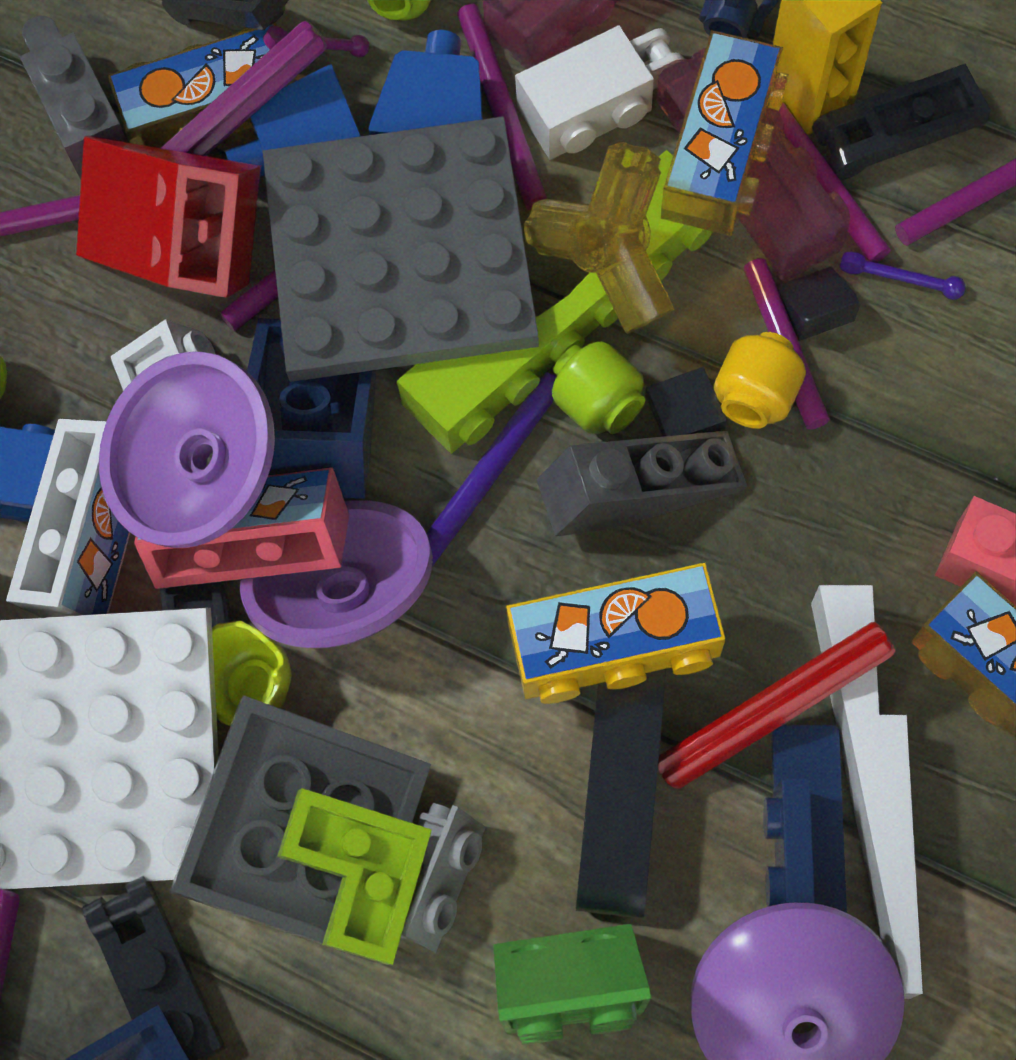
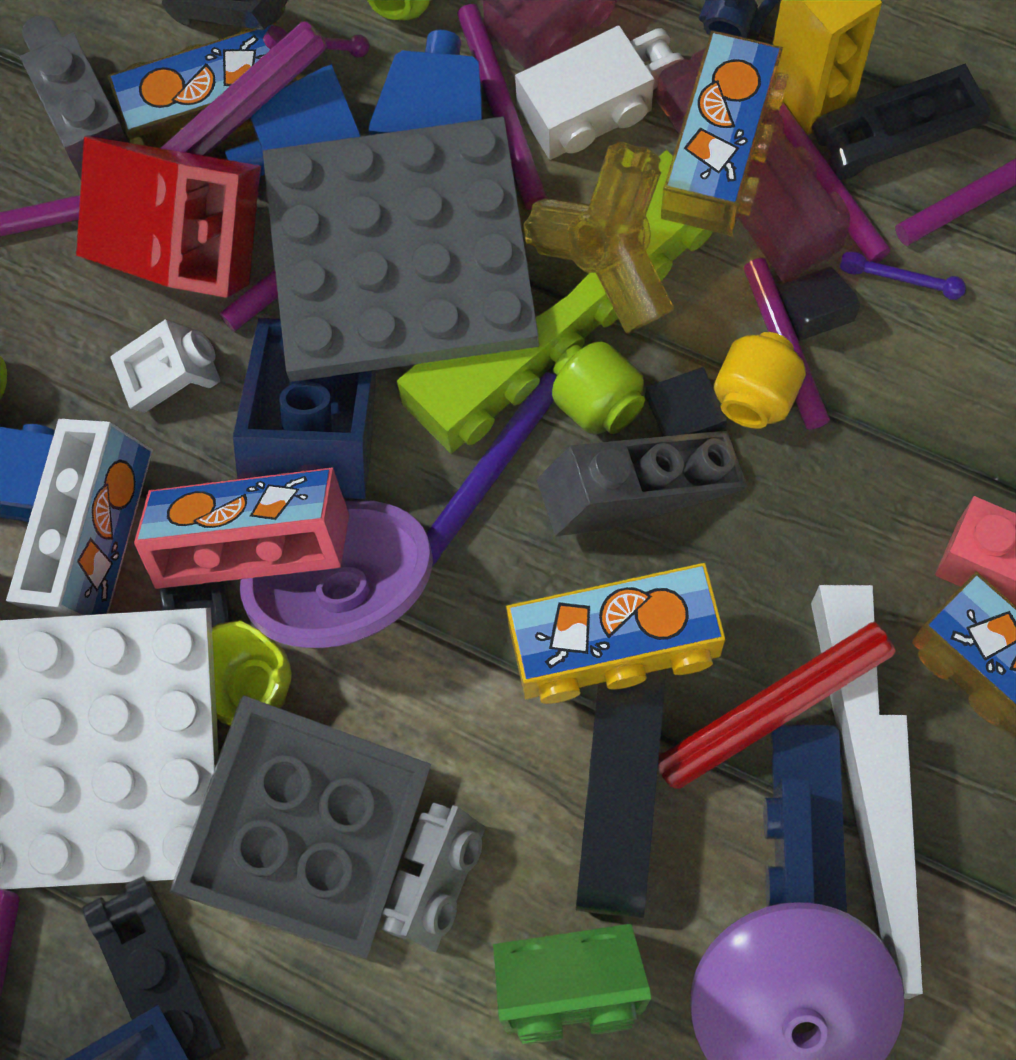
(161, 442): medium lavender dish -> none
(377, 866): lime plate -> none

